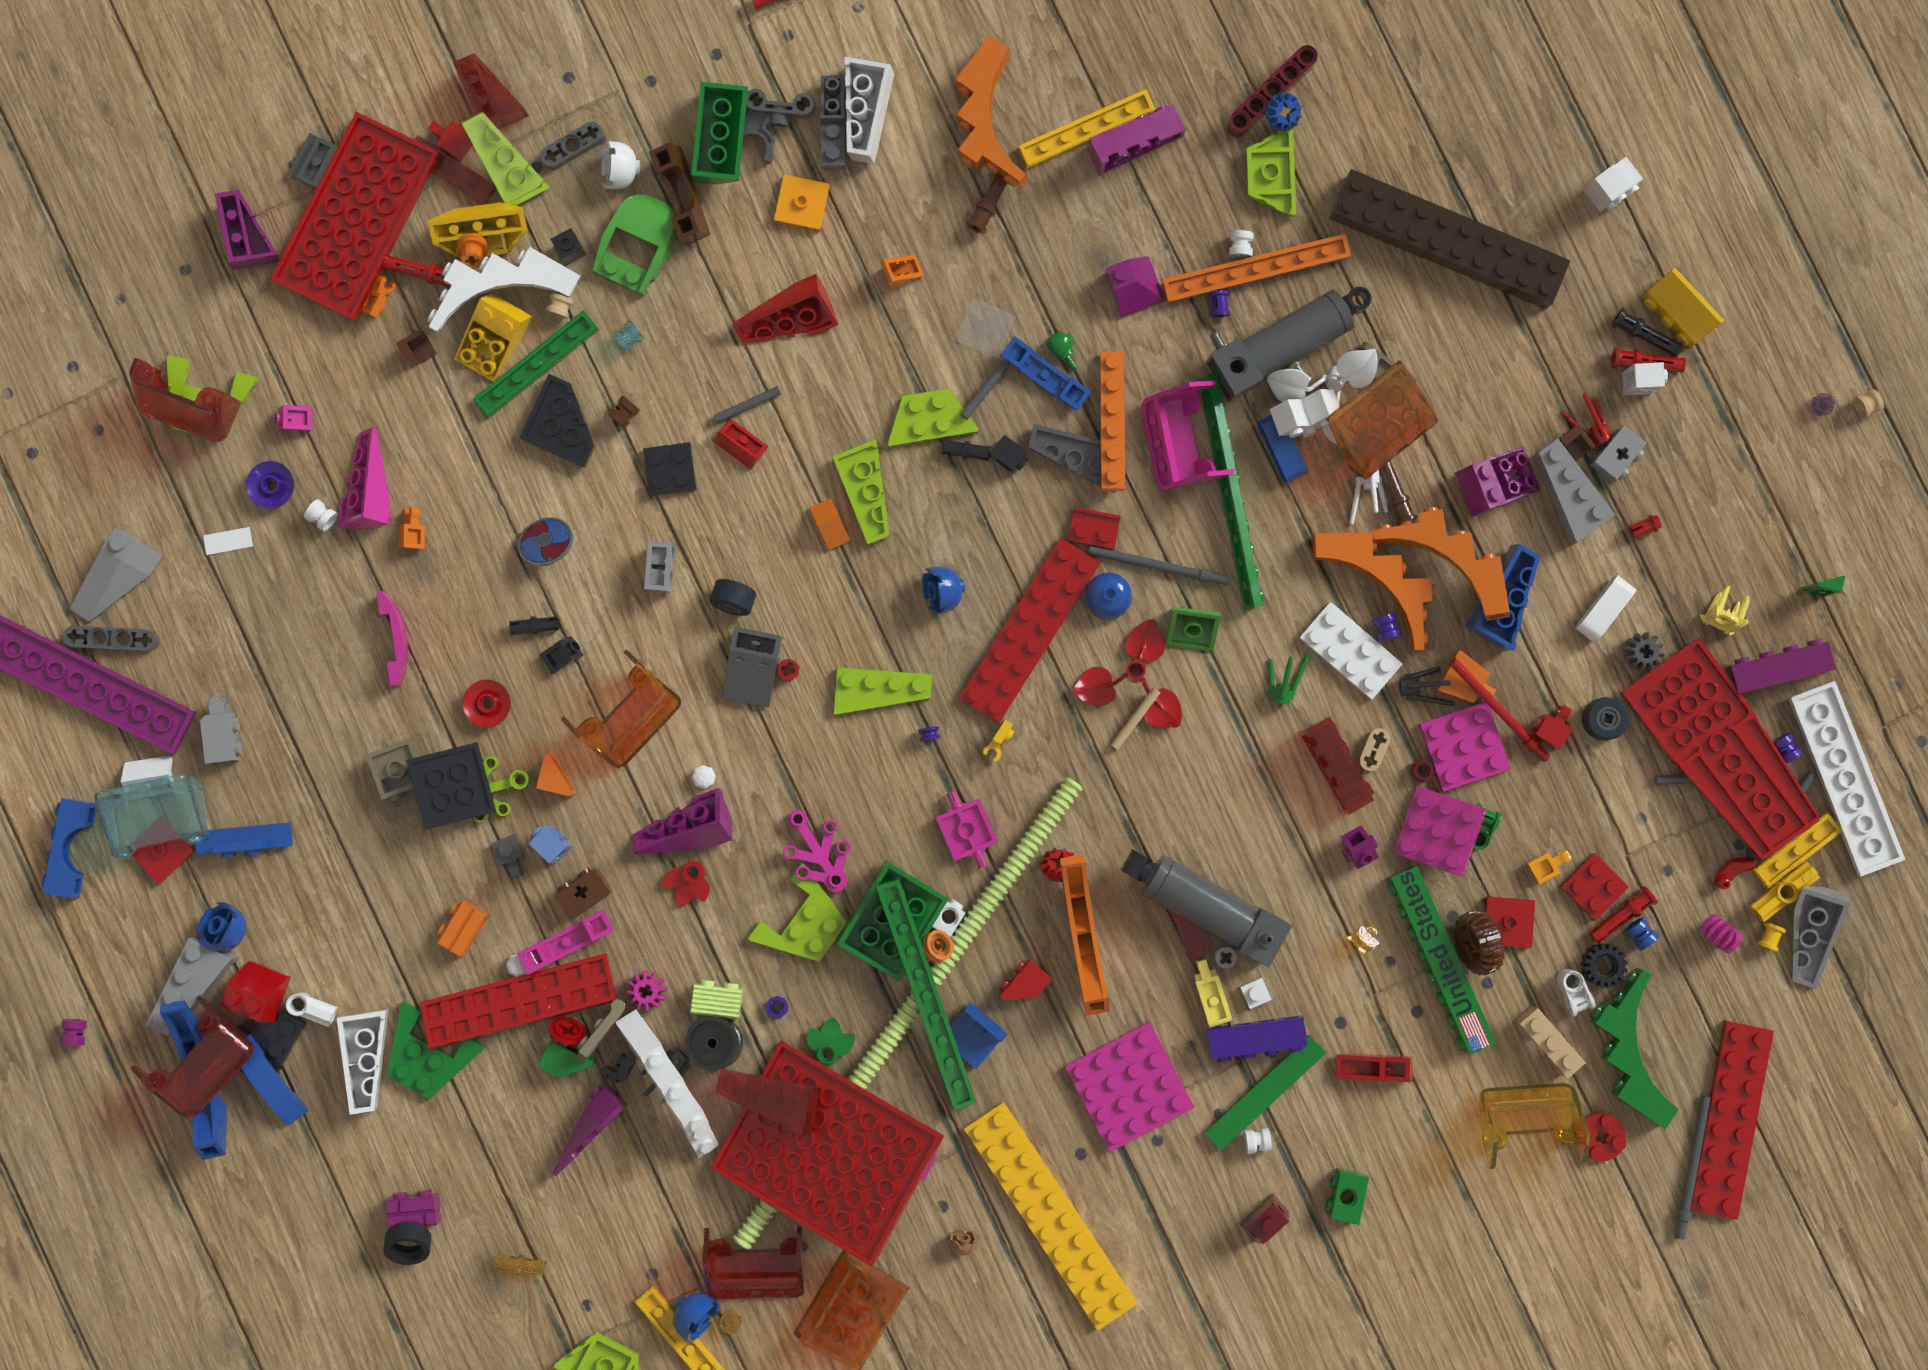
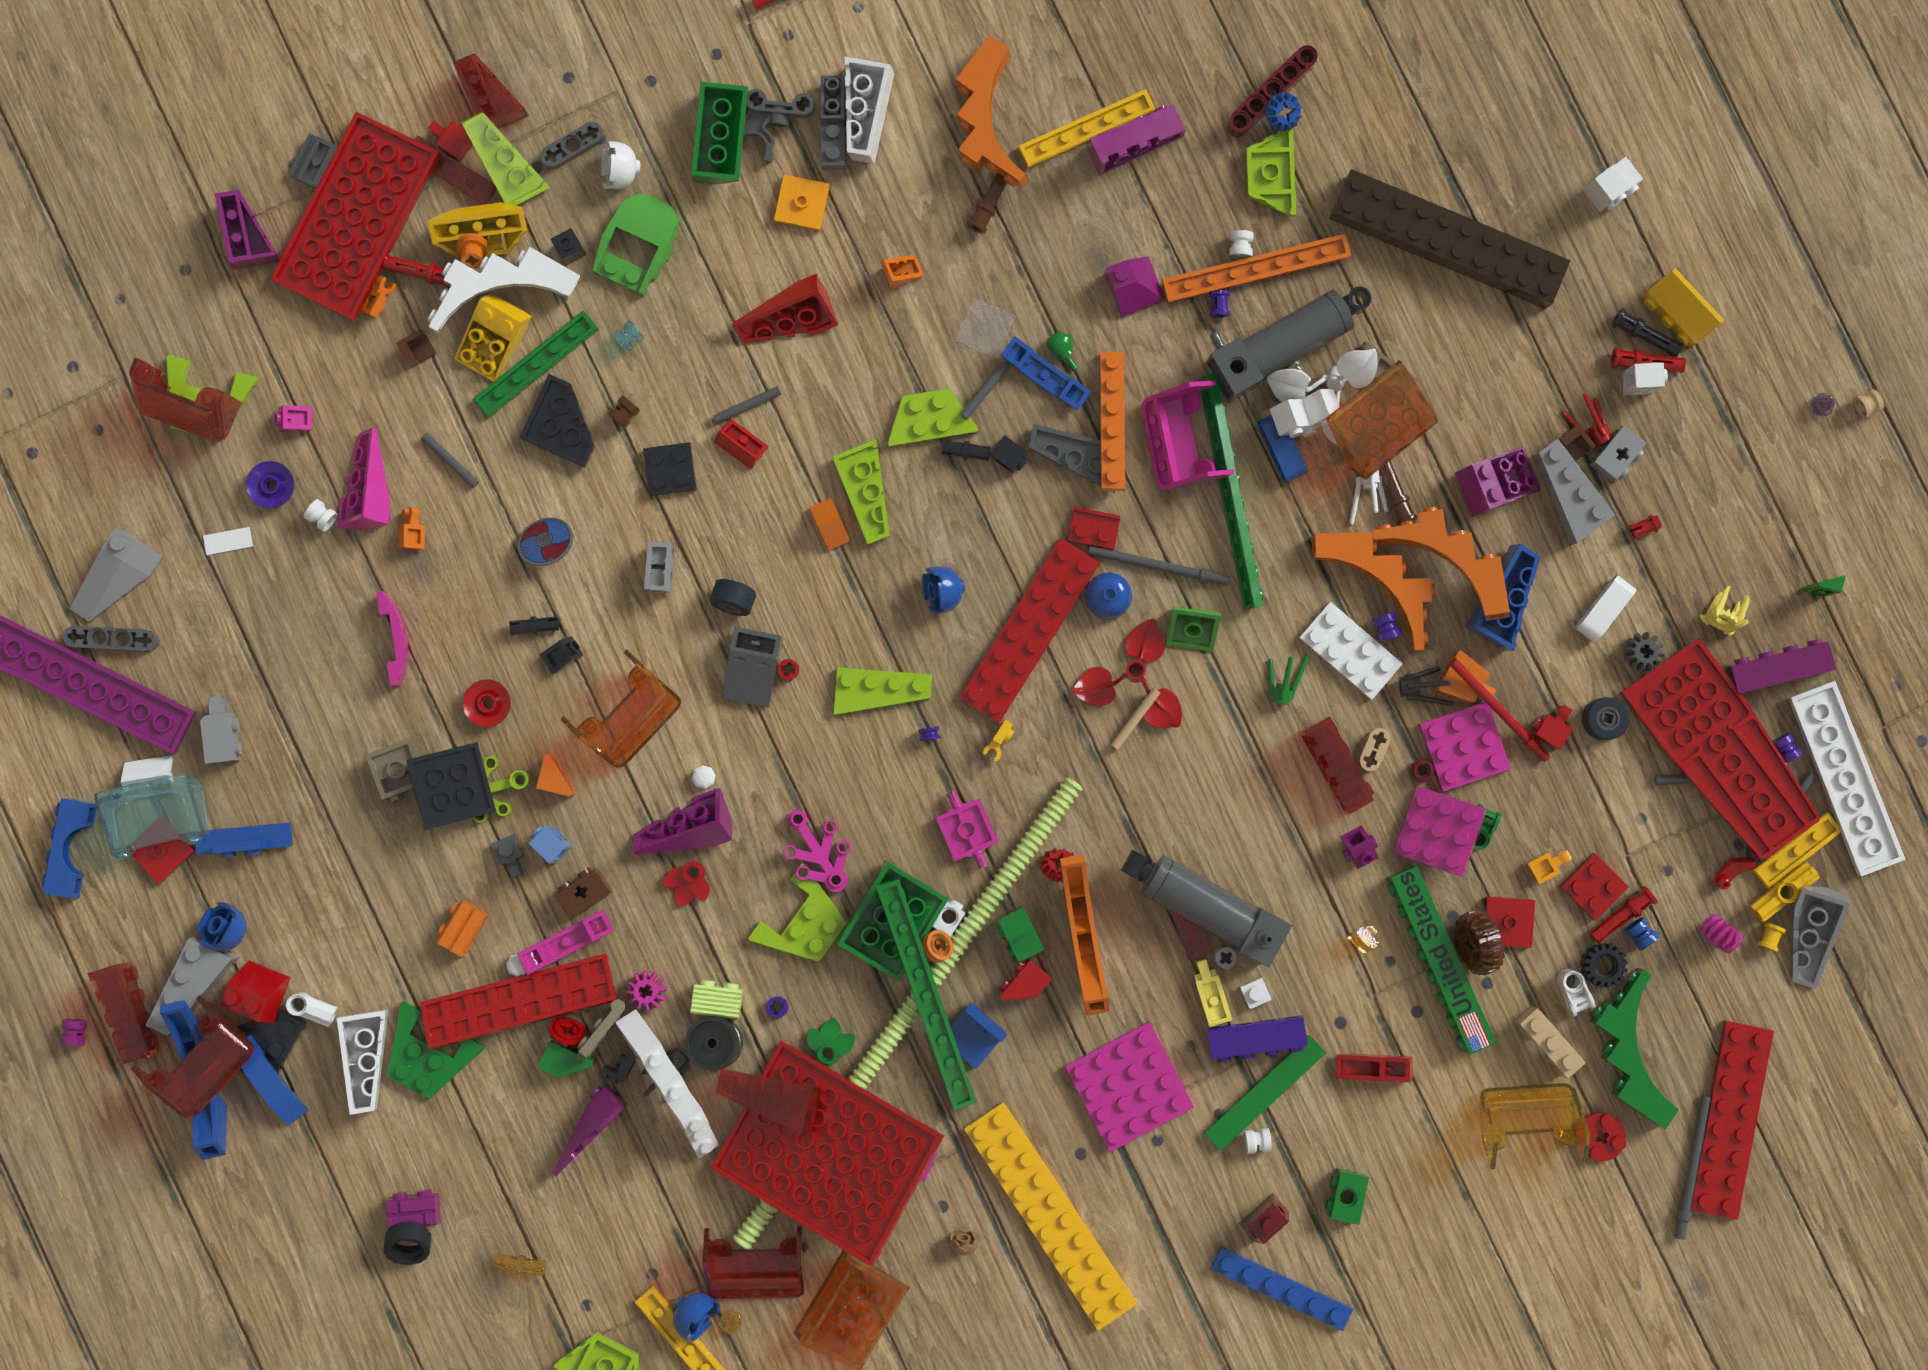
(125, 1011): none -> clear red wedge
(450, 460): none -> dark grey bar
(559, 305): tan wheel -> none
(688, 213): reddish brown arch -> none
(1019, 933): none -> green brick
(1281, 1288): none -> blue plate

